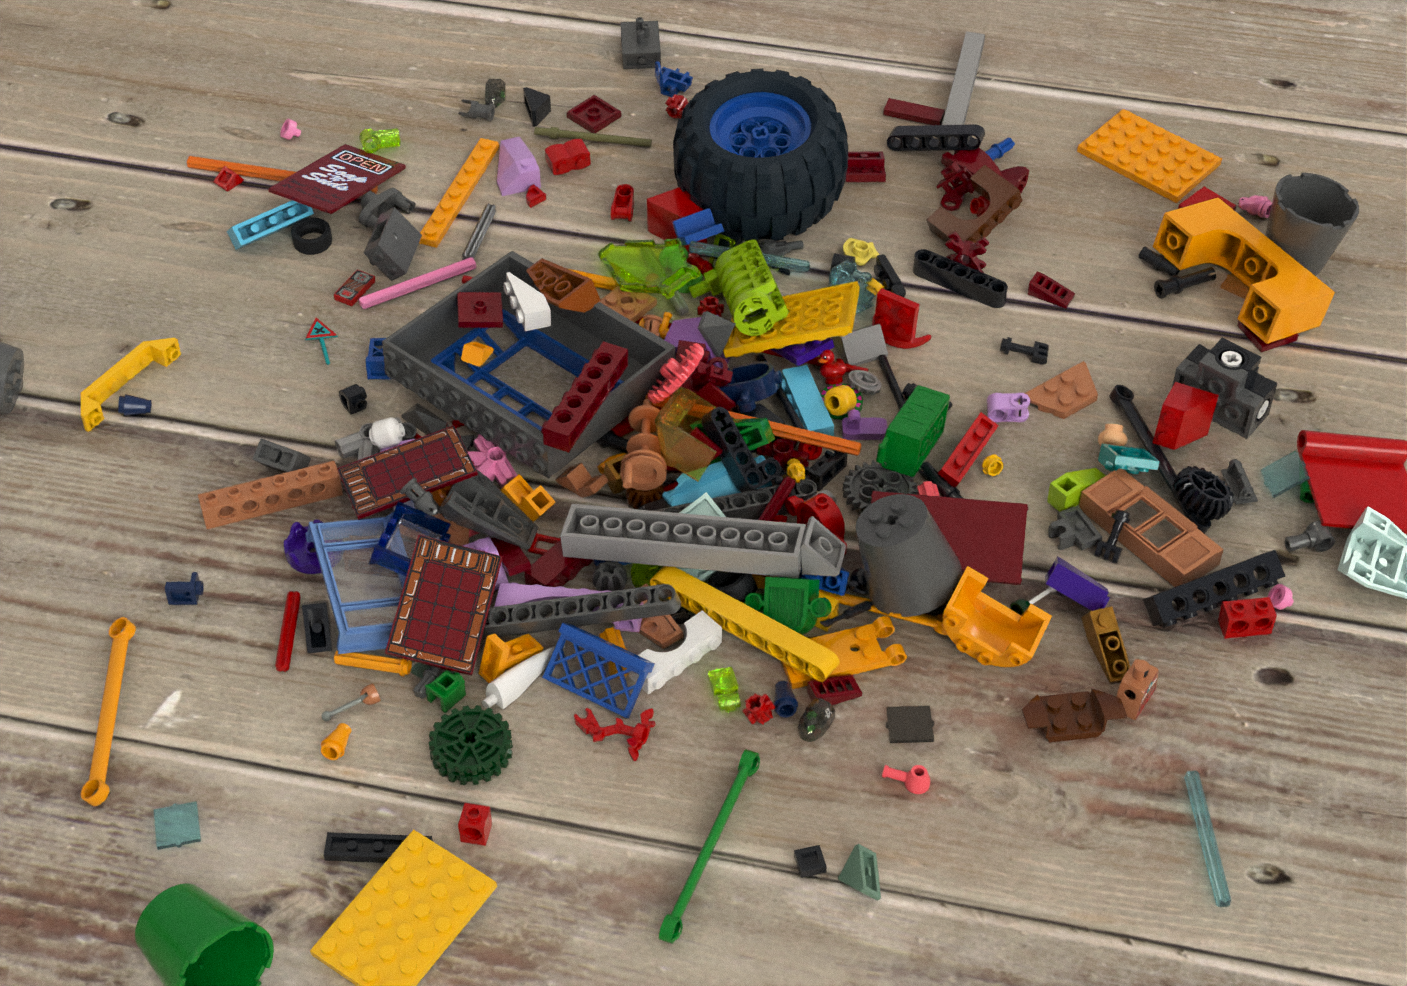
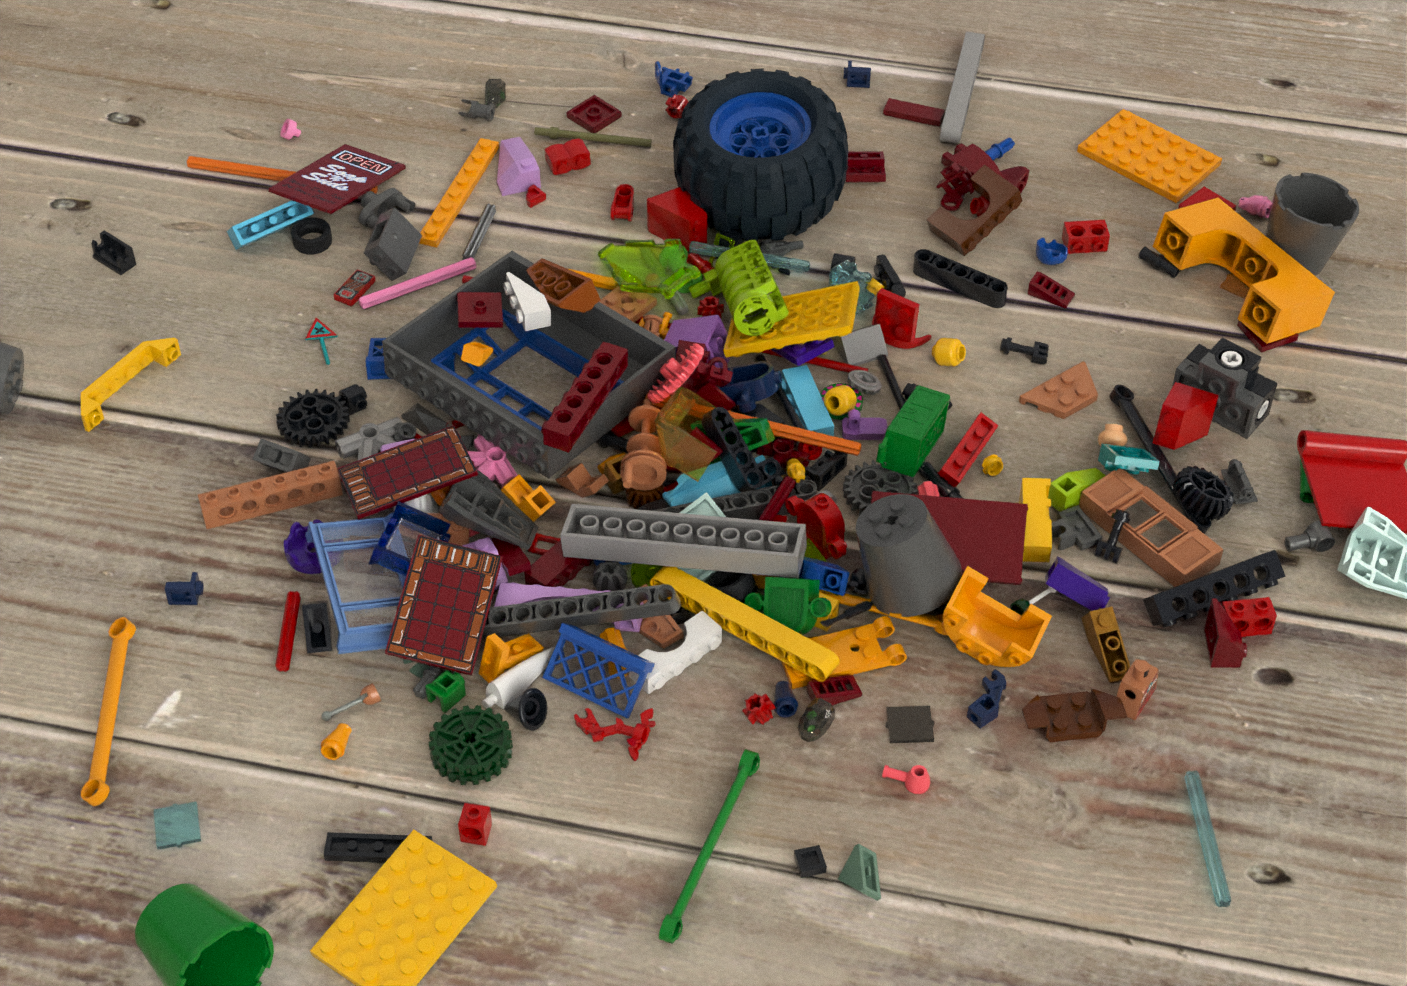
(113, 253): none -> black hinge
(133, 405): dark blue cone -> none
(228, 179): red slope -> none
(313, 418): none -> black gear
(374, 662): light orange axle -> none
(381, 139): clear neon green piece -> none
(386, 433): white head -> none
(423, 501): dark grey piece -> none
(529, 709): none -> black hat
(537, 105): black slope -> none
(640, 44): dark grey piece -> none
(696, 227): blue panel -> none
(715, 331): dark grey slope -> none
(725, 684): clear neon green plate -> none
(821, 550): light grey slope -> none
(831, 370): red animal -> none
(857, 76): none -> dark blue bracket
(860, 250): light yellow animal -> none
(942, 132): black beam -> none
(948, 352): none -> yellow head
(967, 251): dark red pin -> none
(976, 711): none -> dark blue piece
(1005, 407): lavender piece -> none
(1038, 523): none -> yellow wedge
(1051, 253): none -> blue hair
(1086, 236): none -> red brick
(1177, 284): black pin -> none
(1223, 638): none -> dark red slope
(1281, 596): bright pink tile -> none
(1285, 474): clear light blue piece -> none

